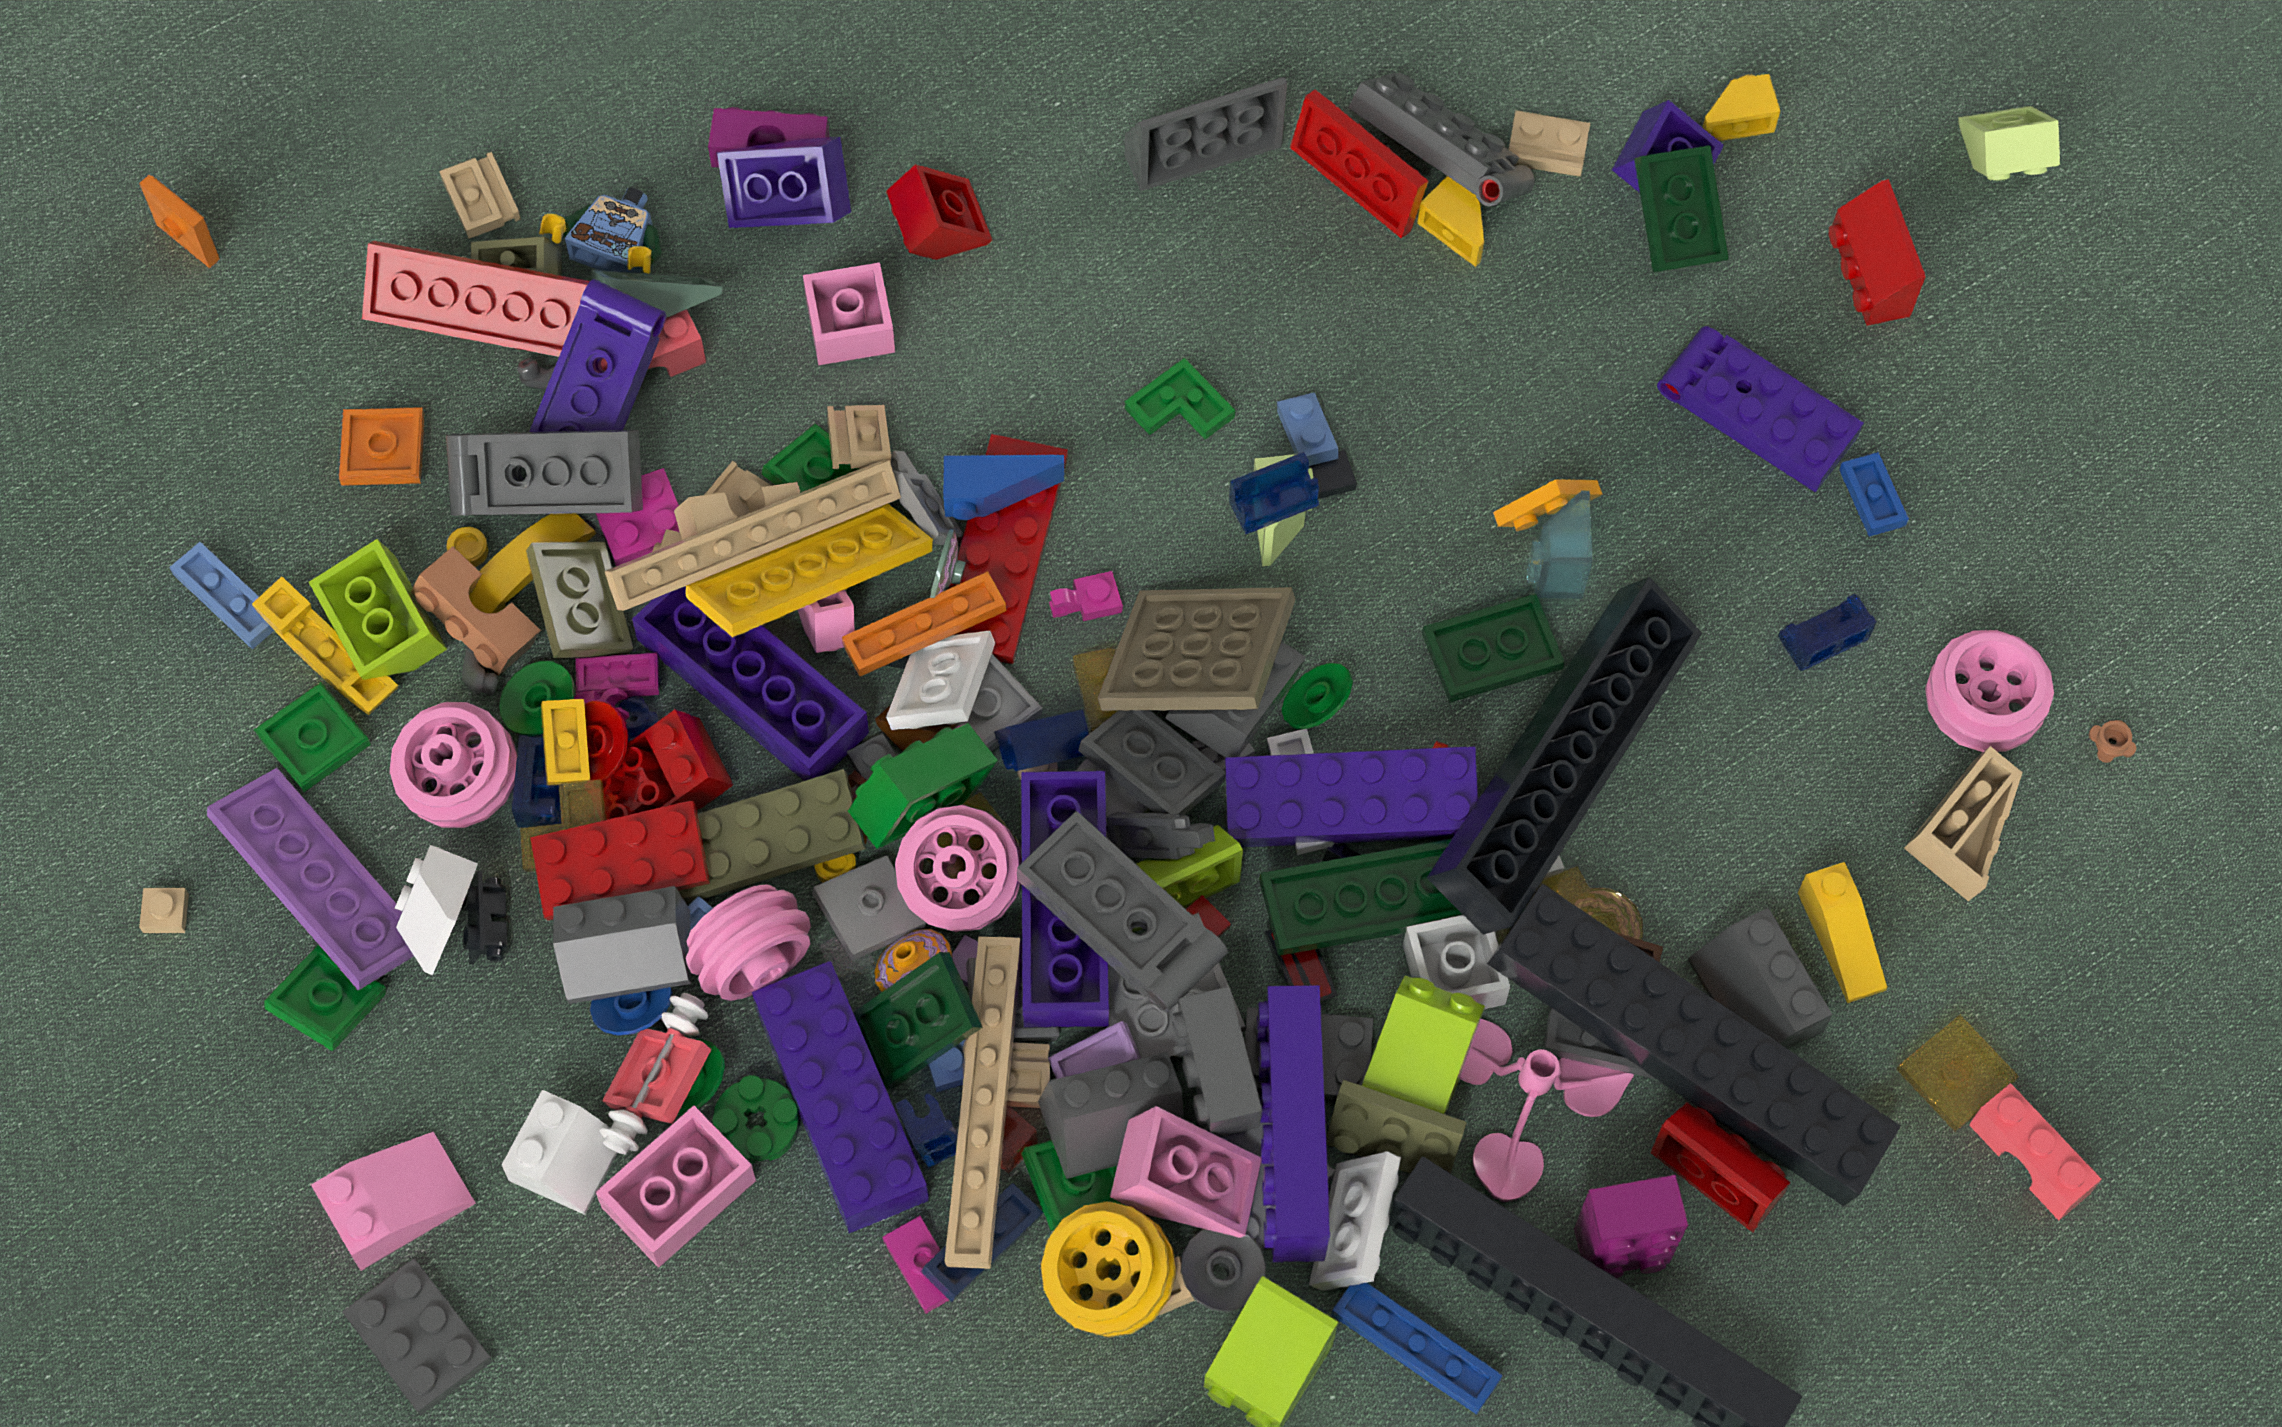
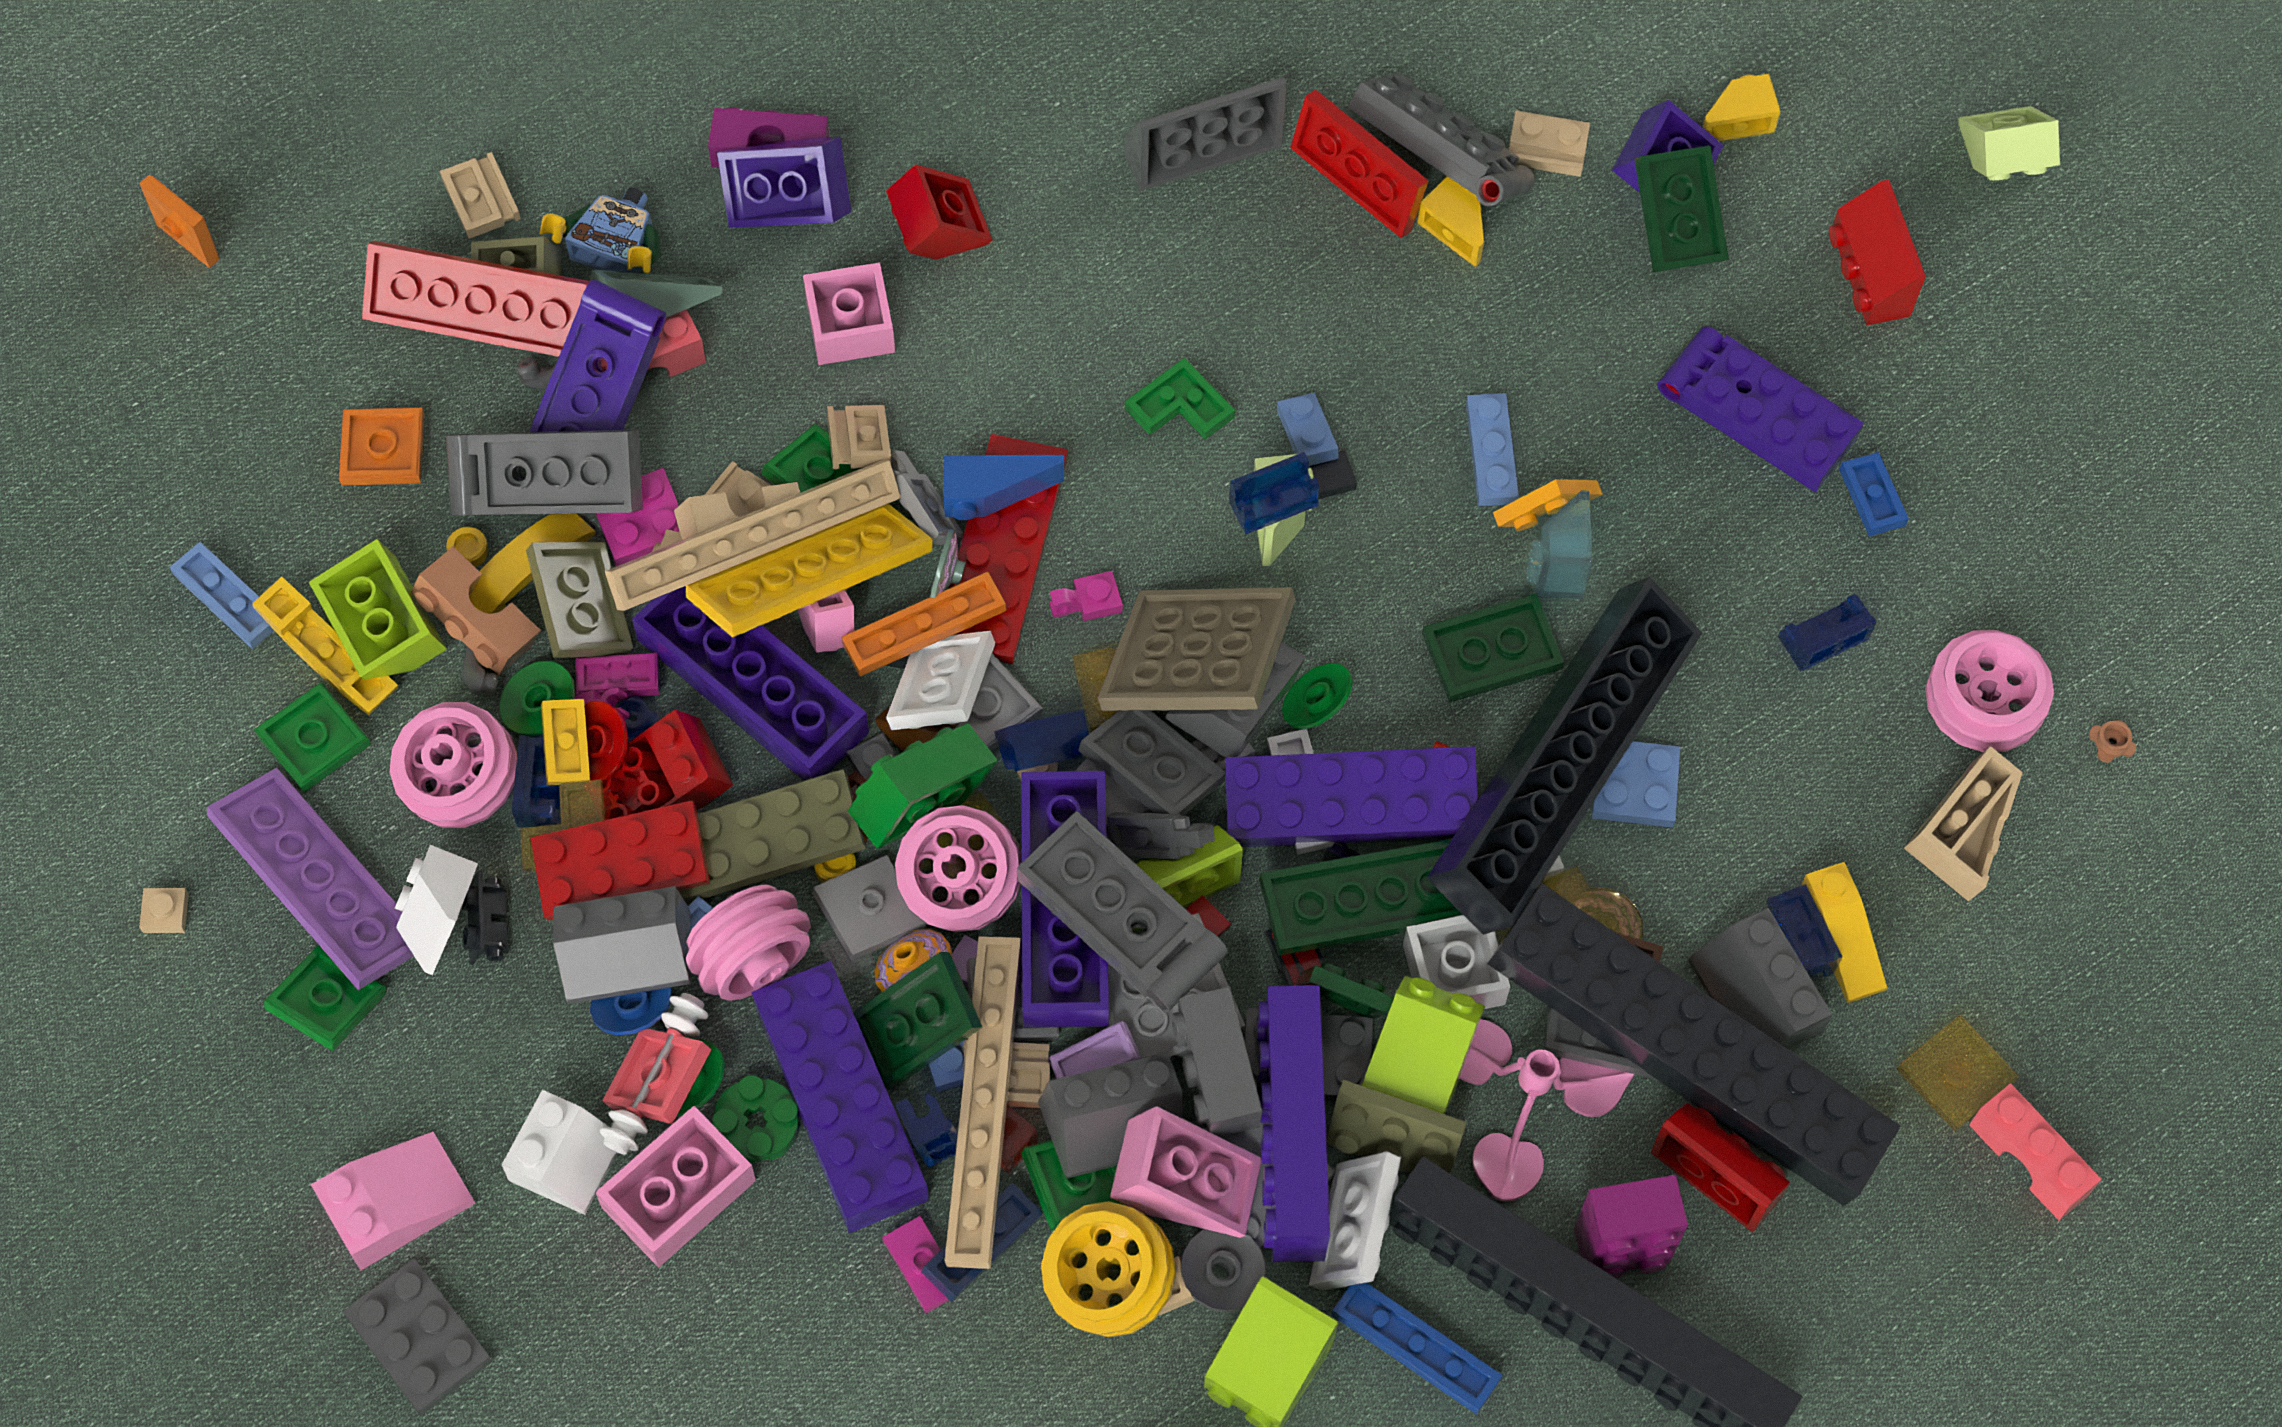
(1361, 997): none -> dark green plate
(1492, 449): none -> medium blue plate
(1641, 787): none -> medium blue plate
(1806, 930): none -> clear blue hinge

